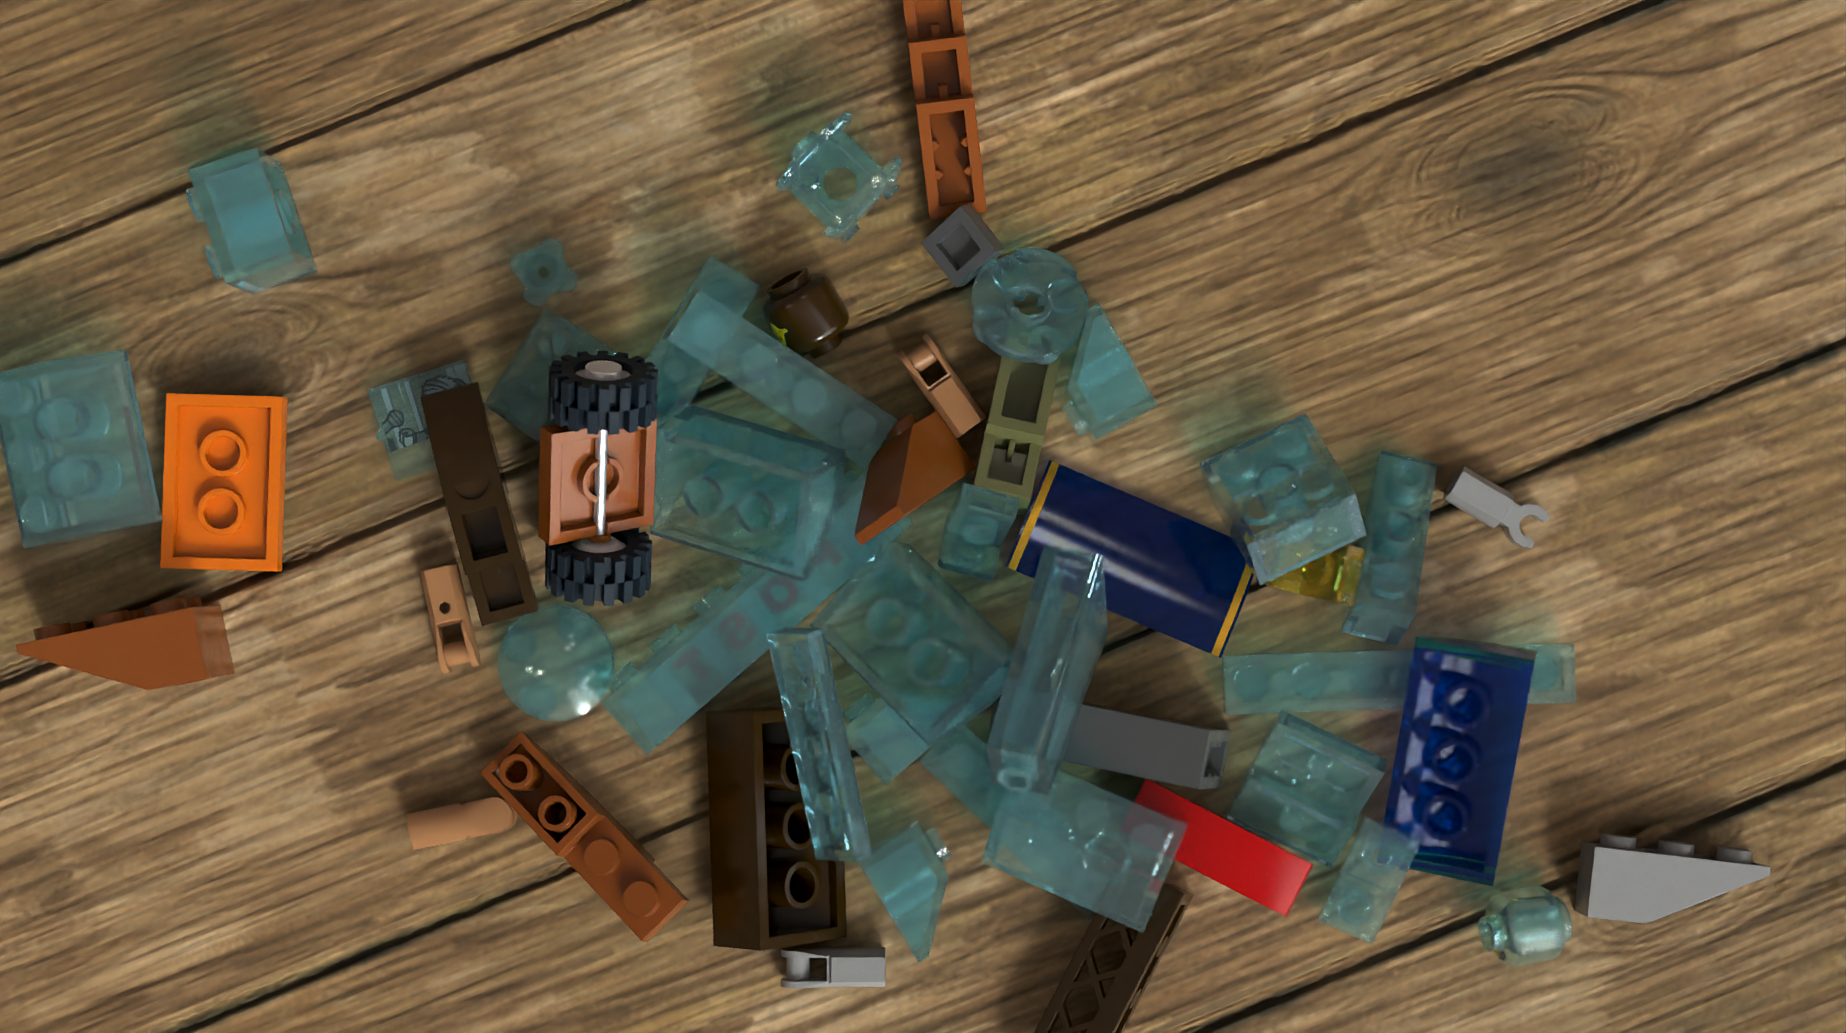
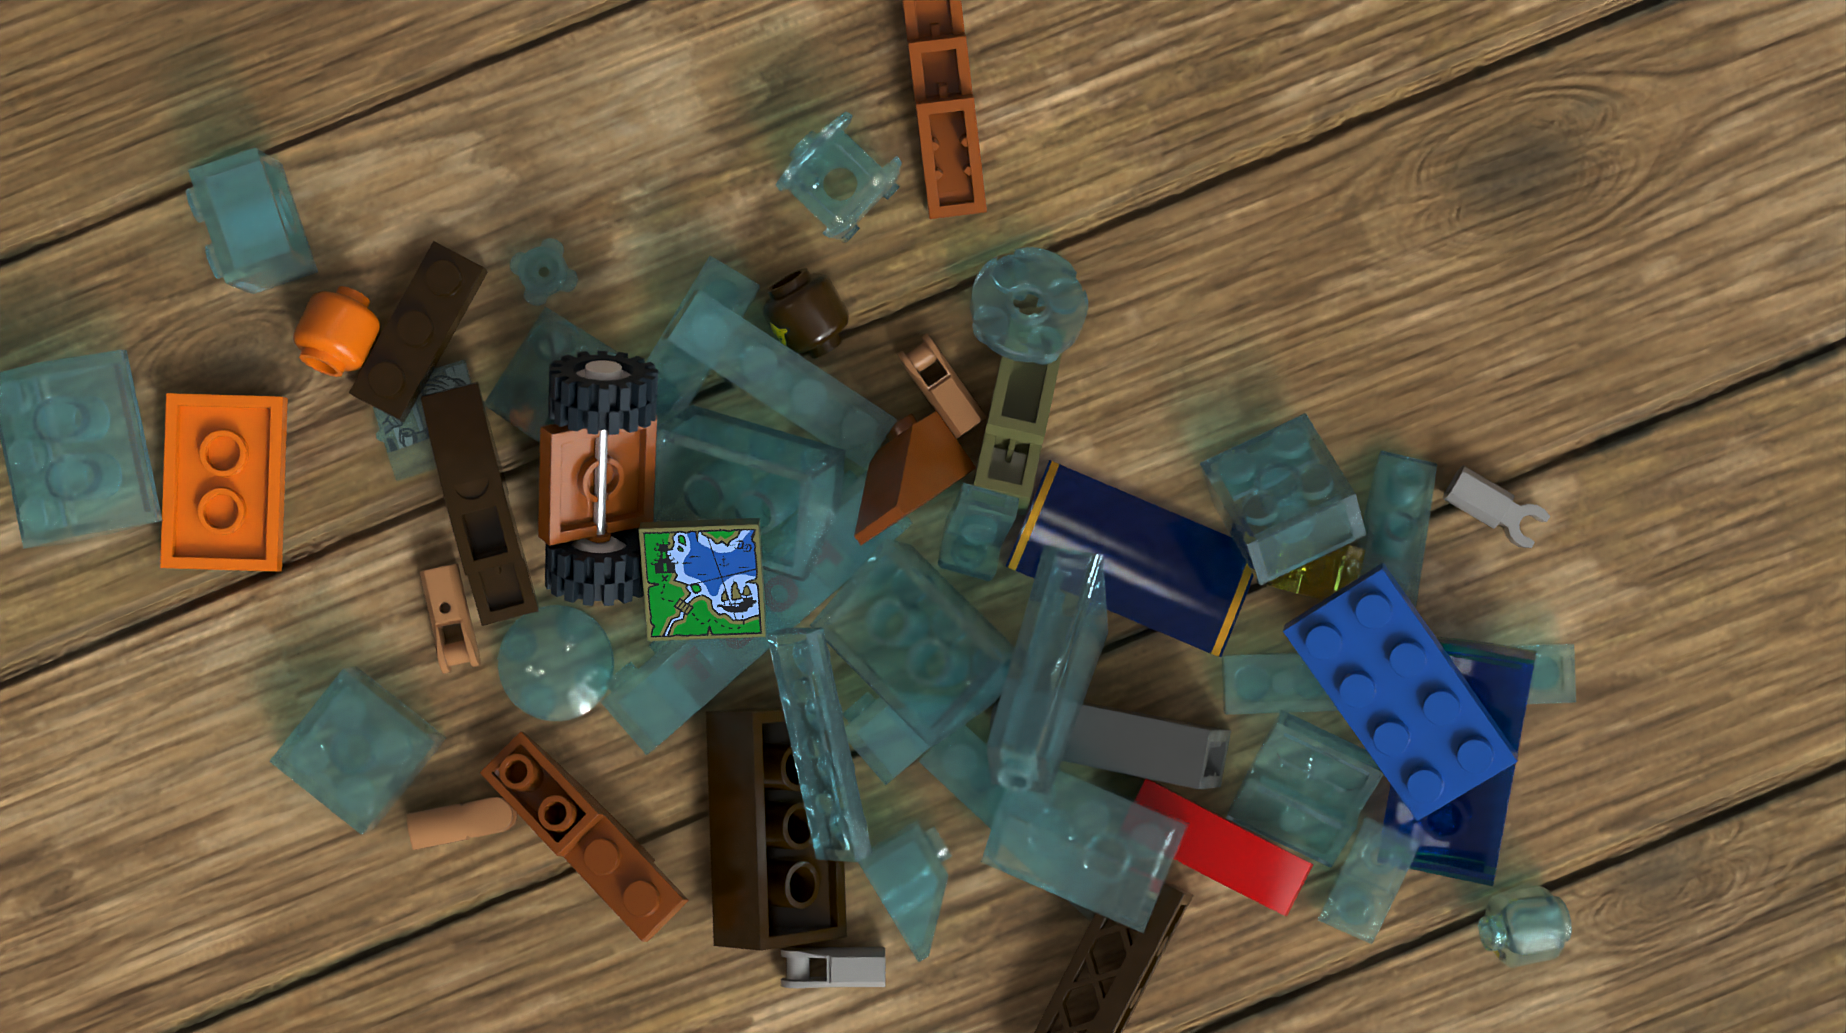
(152, 652): dark orange slope -> none
(336, 331): none -> orange head
(358, 749): none -> clear light blue brick
(418, 332): none -> dark brown plate
(703, 579): none -> tile
(962, 245): dark grey plate -> none
(1103, 381): clear light blue slope -> none
(1400, 692): none -> blue plate
(1649, 884): light grey slope -> none

